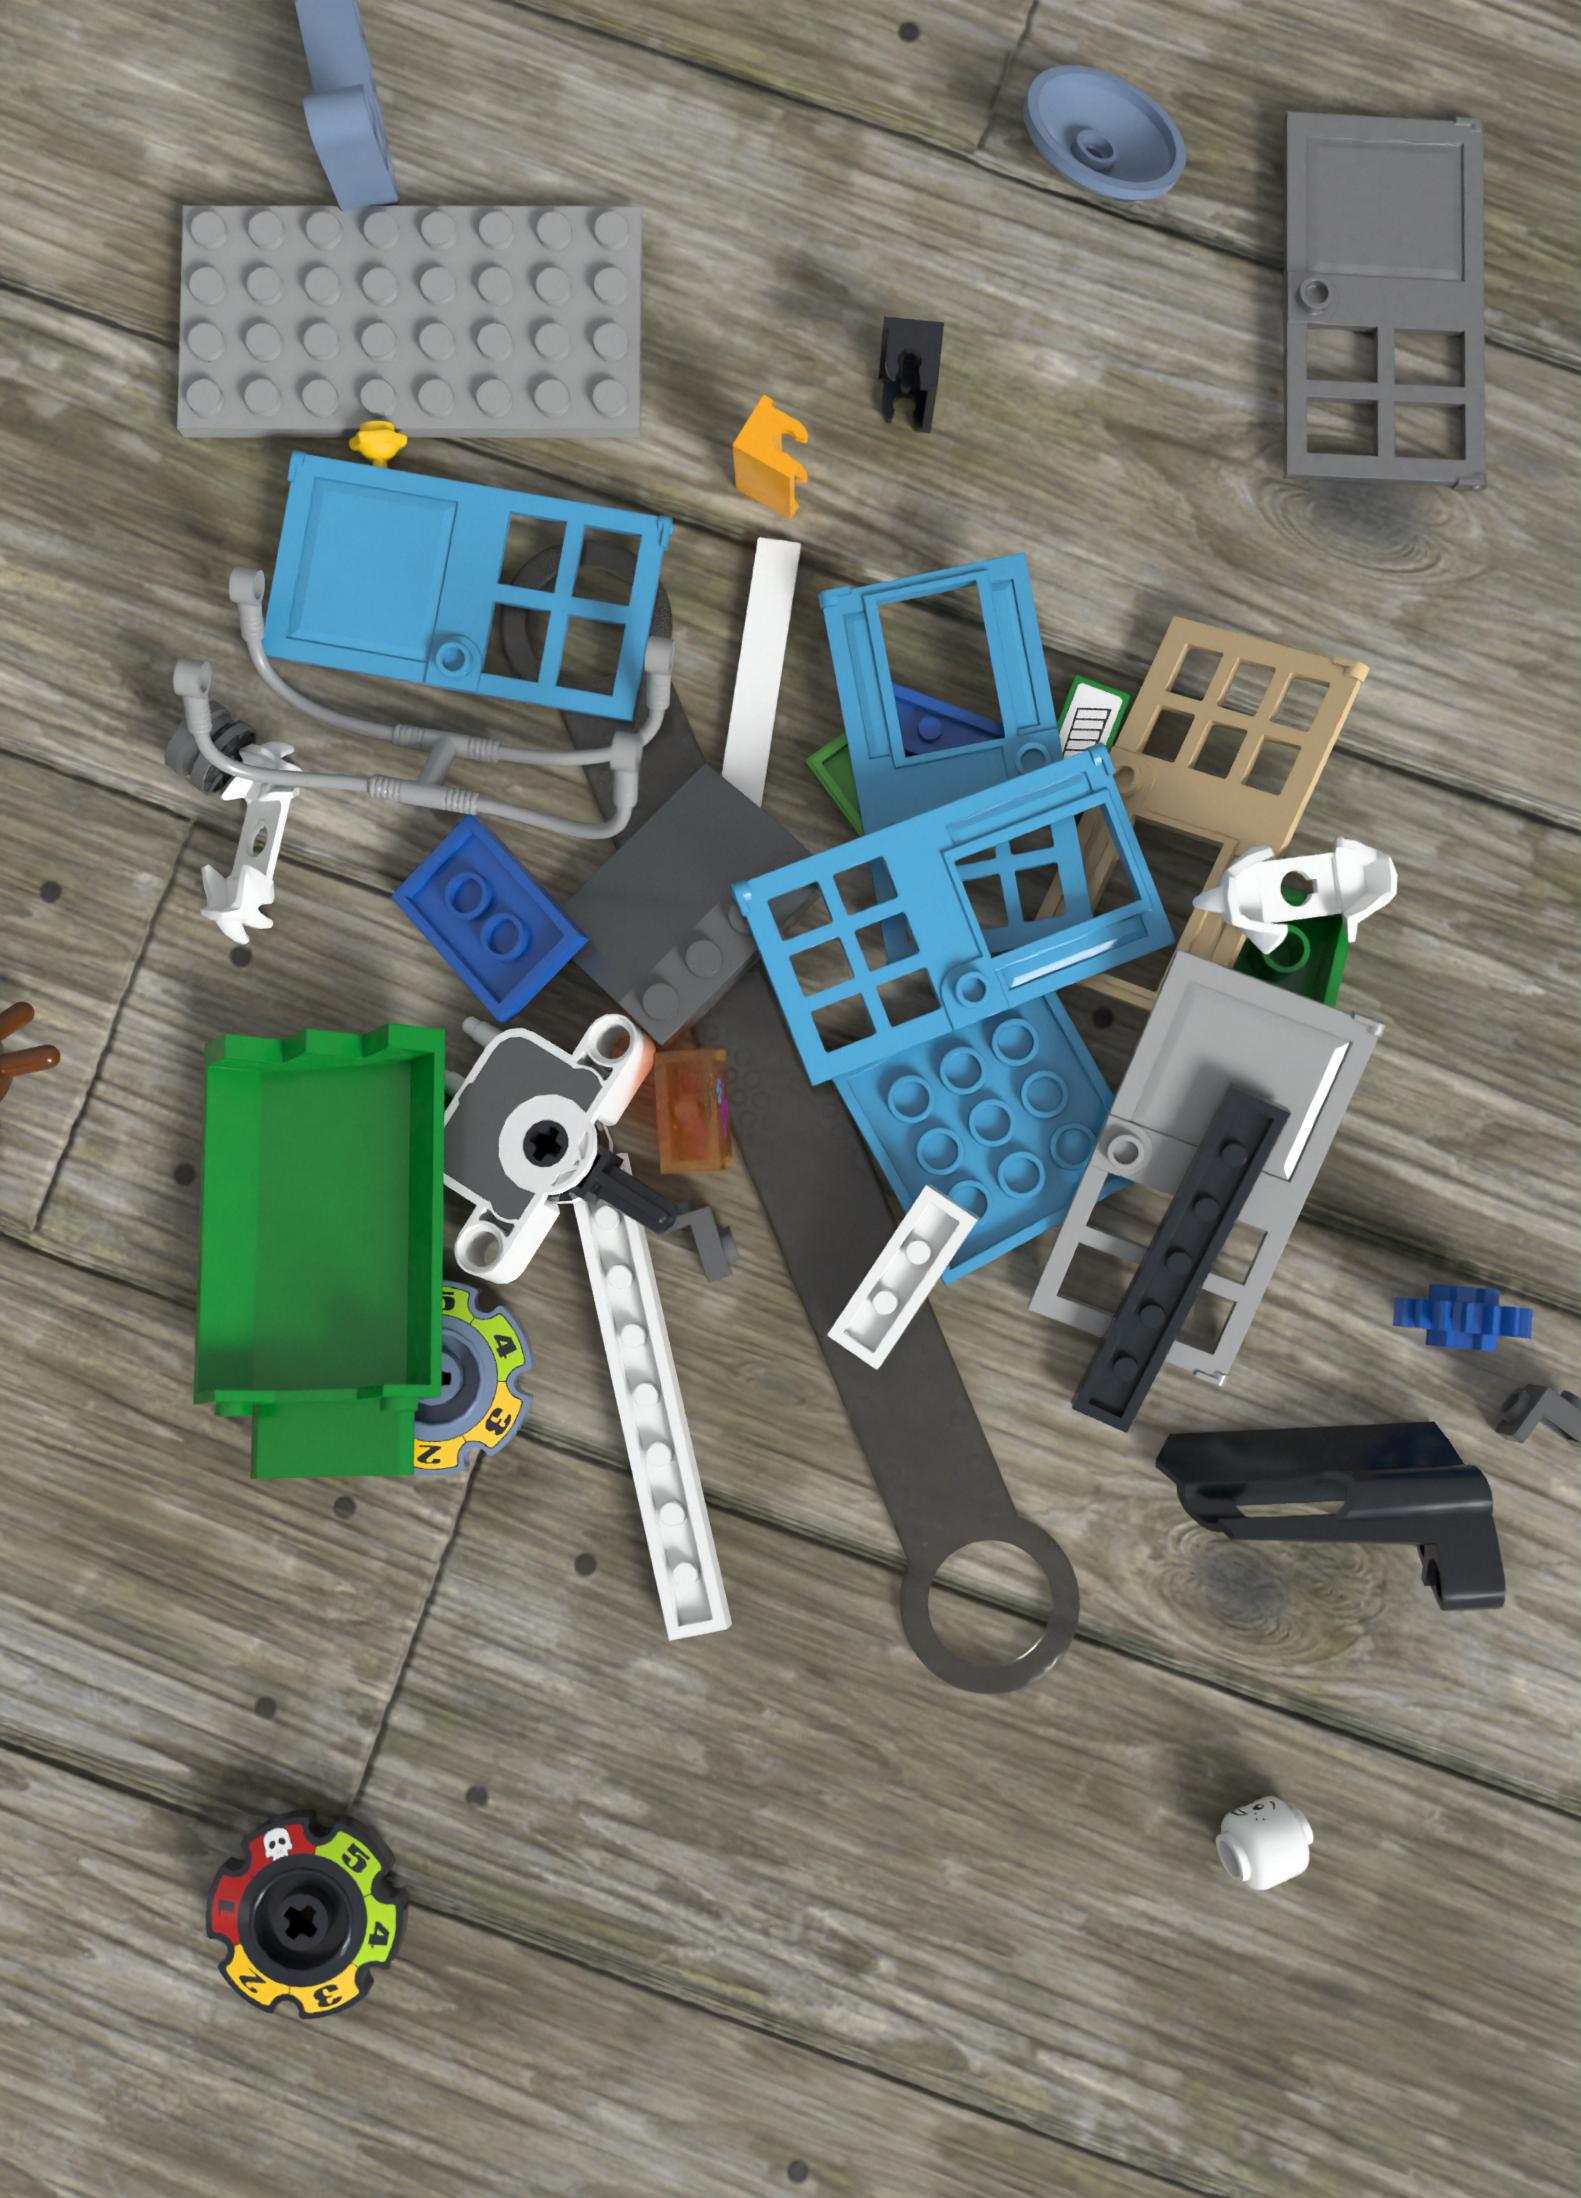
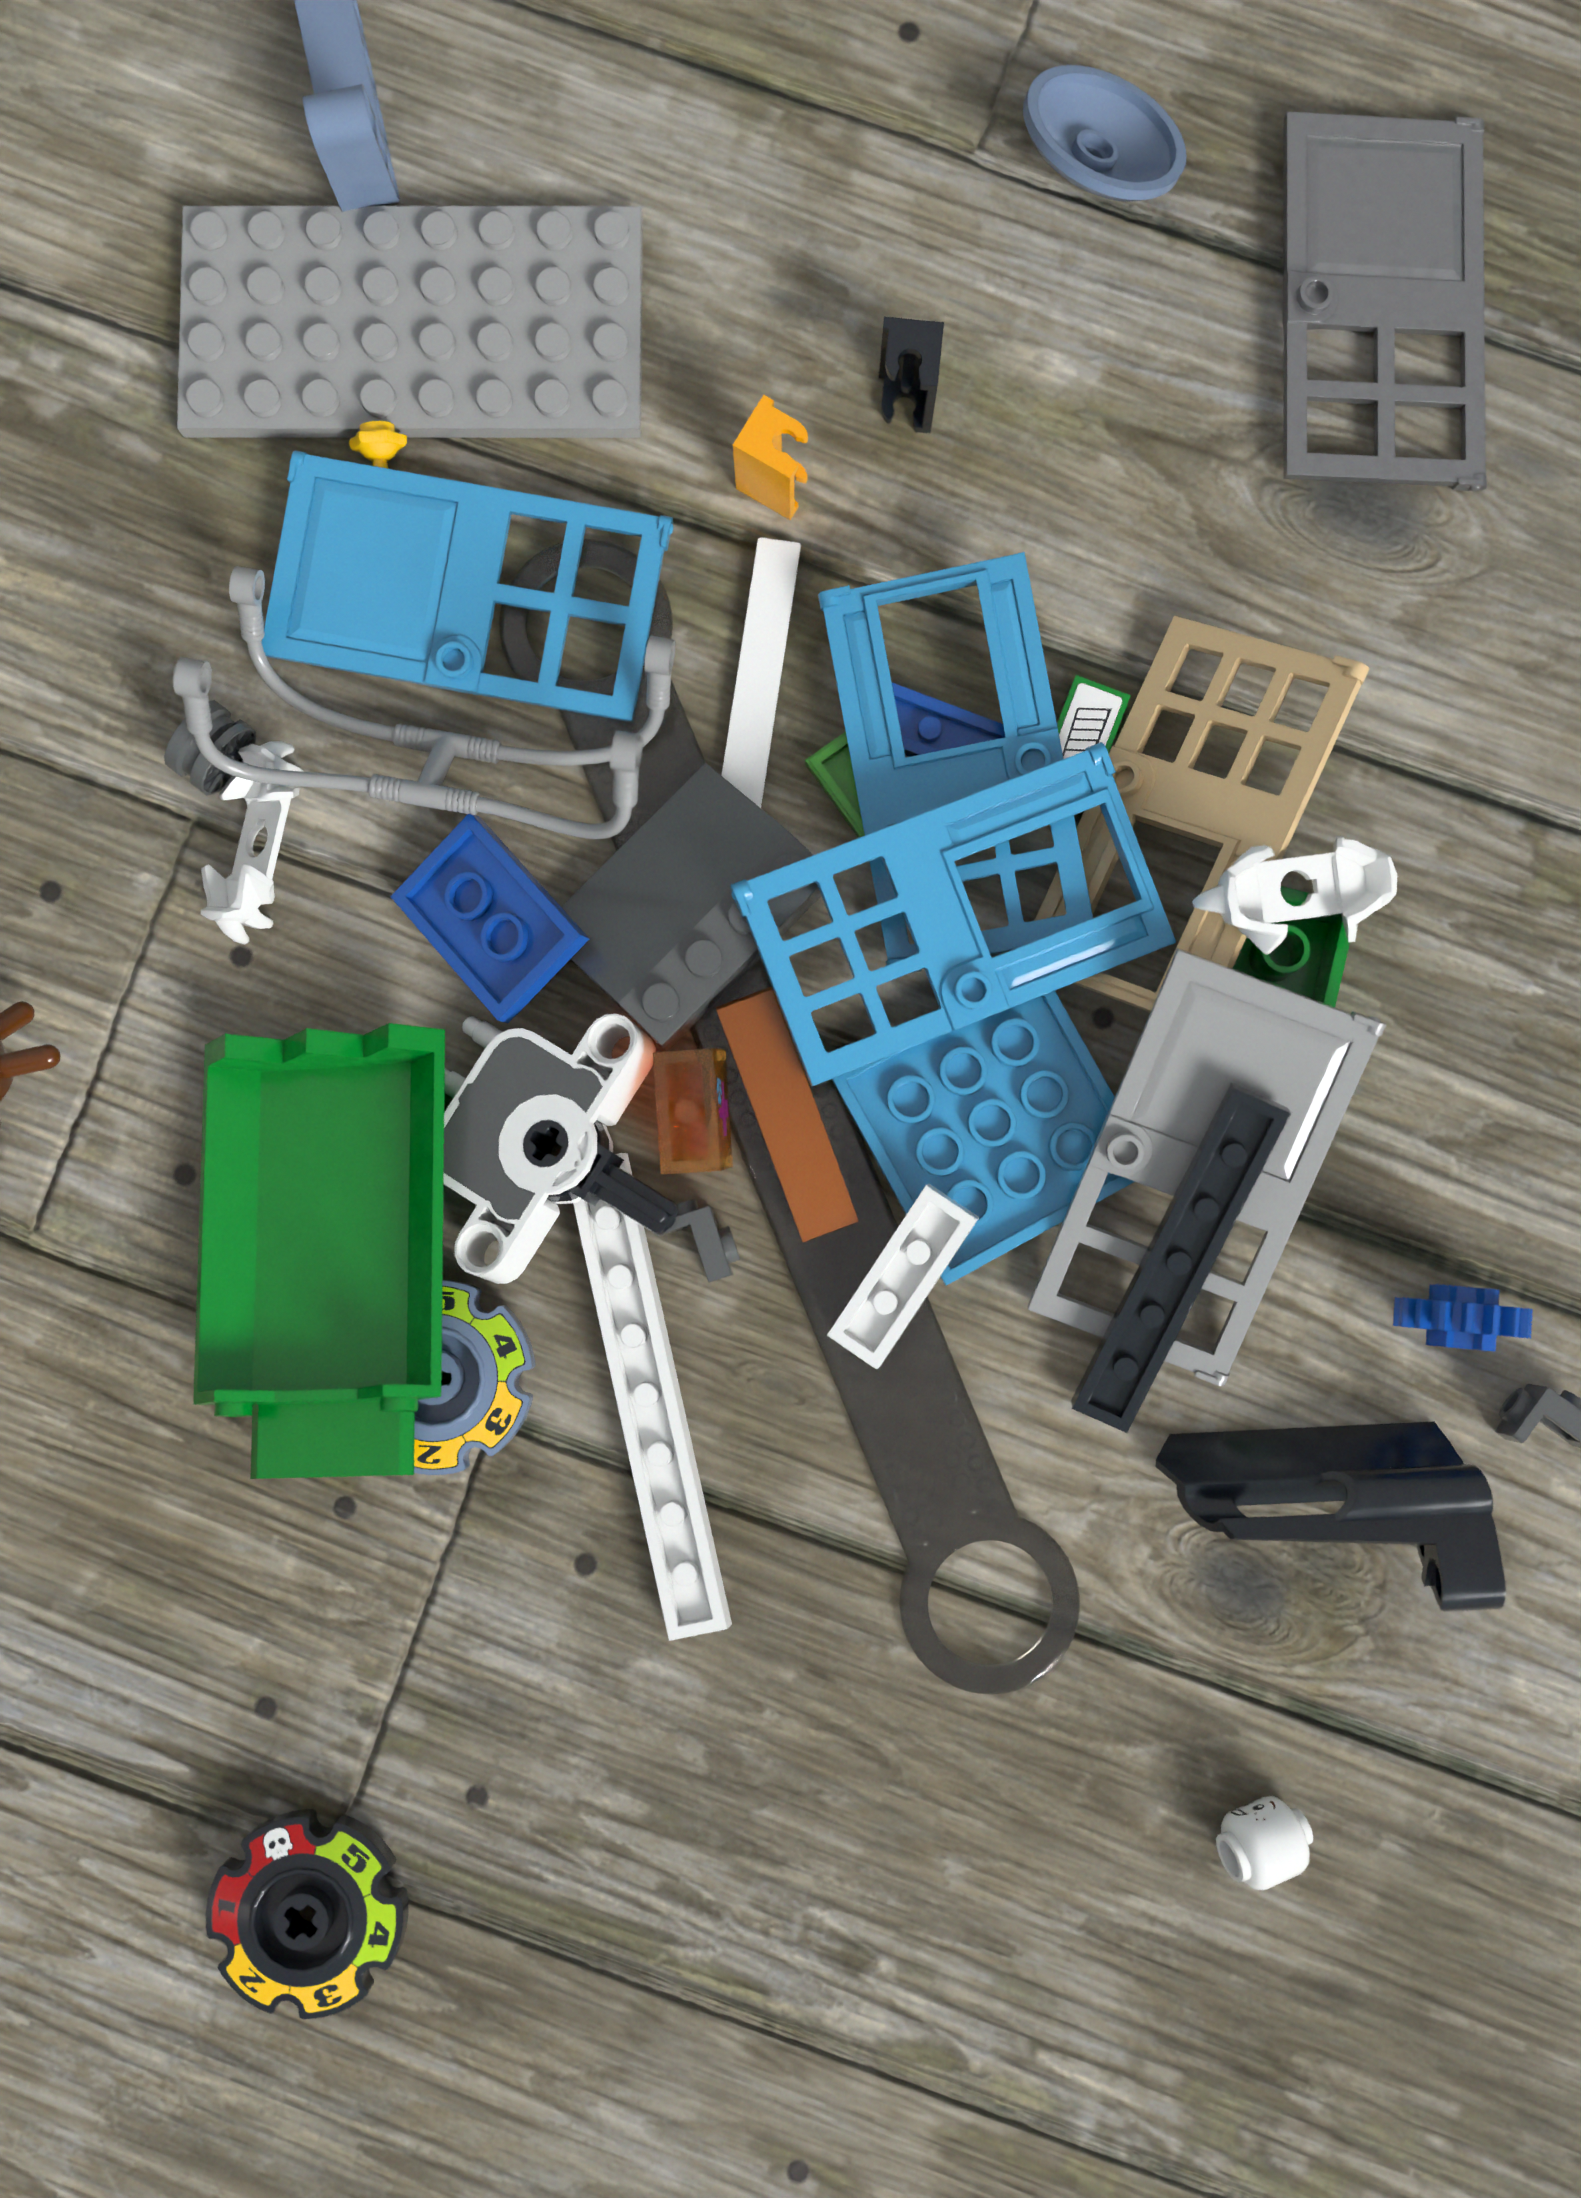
(787, 1114): none -> dark orange slope

